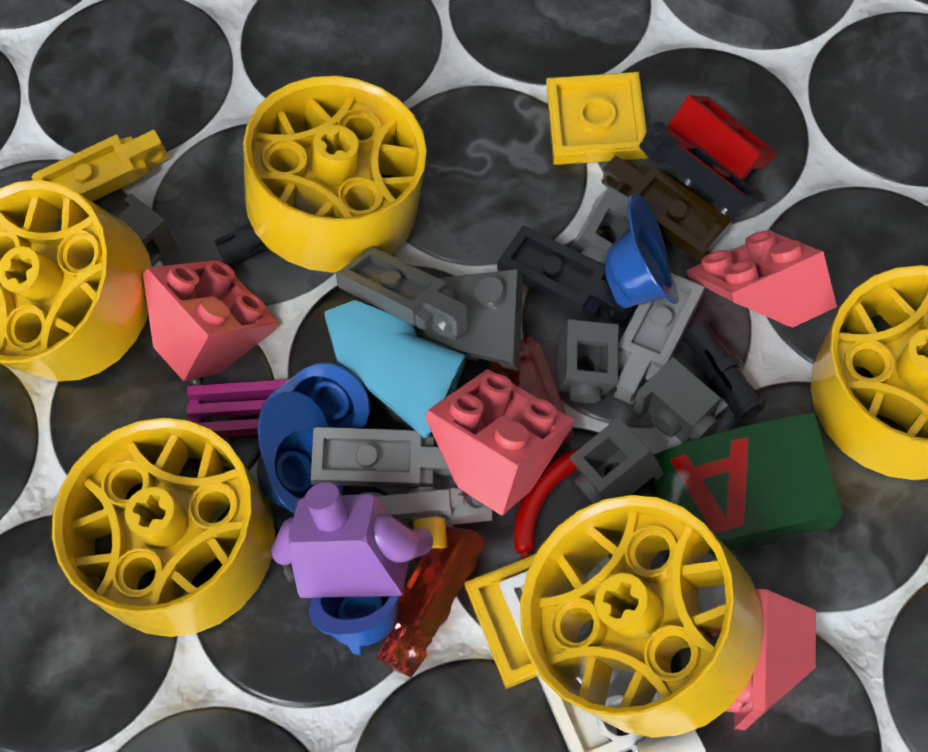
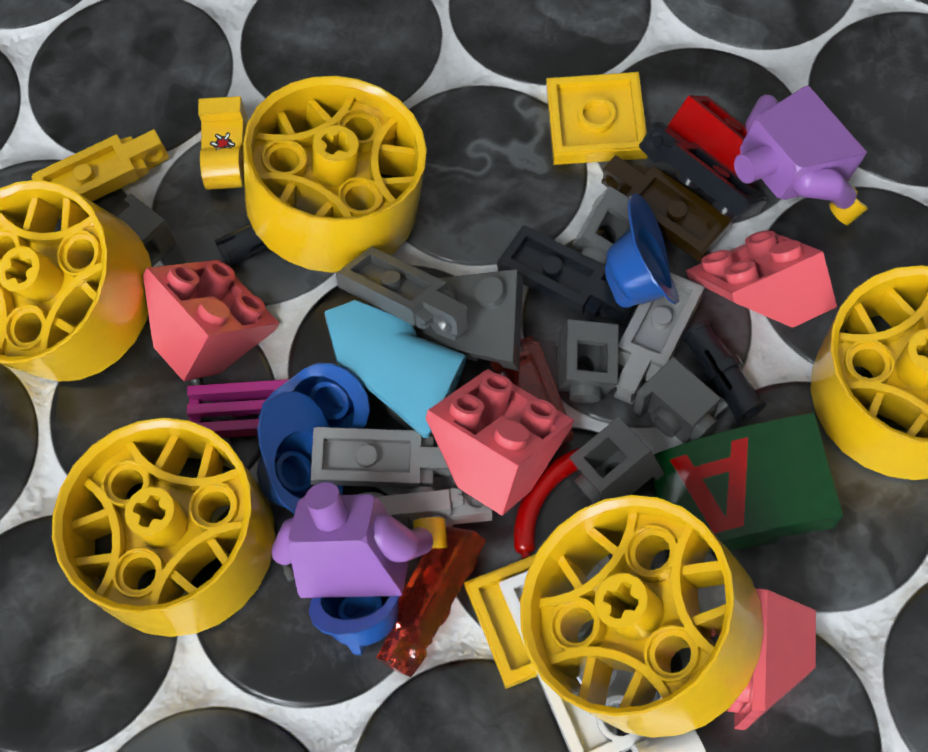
(222, 142): none -> yellow leg
(802, 152): none -> medium lavender torso

